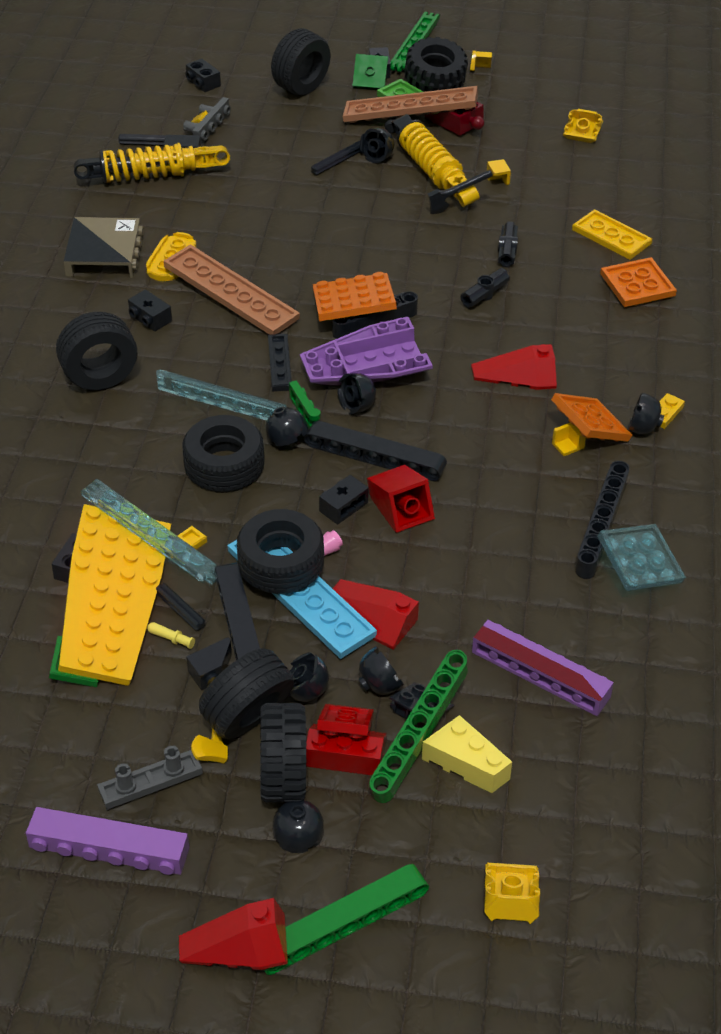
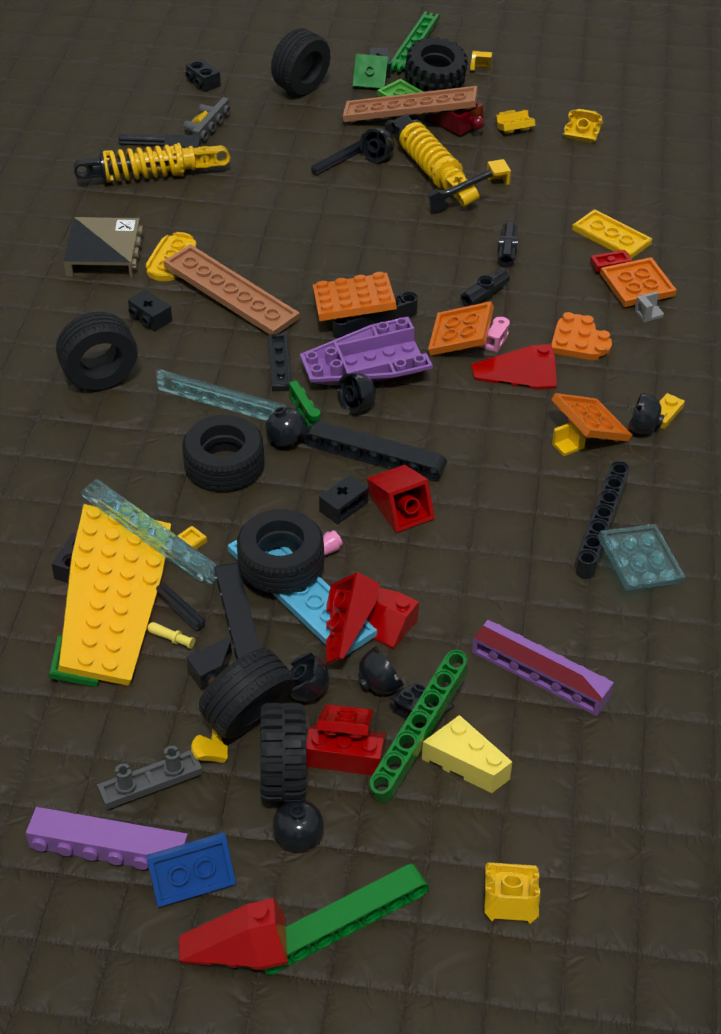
(190, 869): none -> blue plate
(349, 607): none -> red wedge
(461, 328): none -> orange plate
(497, 334): none -> bright pink leg
(511, 120): none -> yellow slope
(578, 338): none -> orange plate
(609, 259): none -> red plate
(647, 307): none -> light grey panel

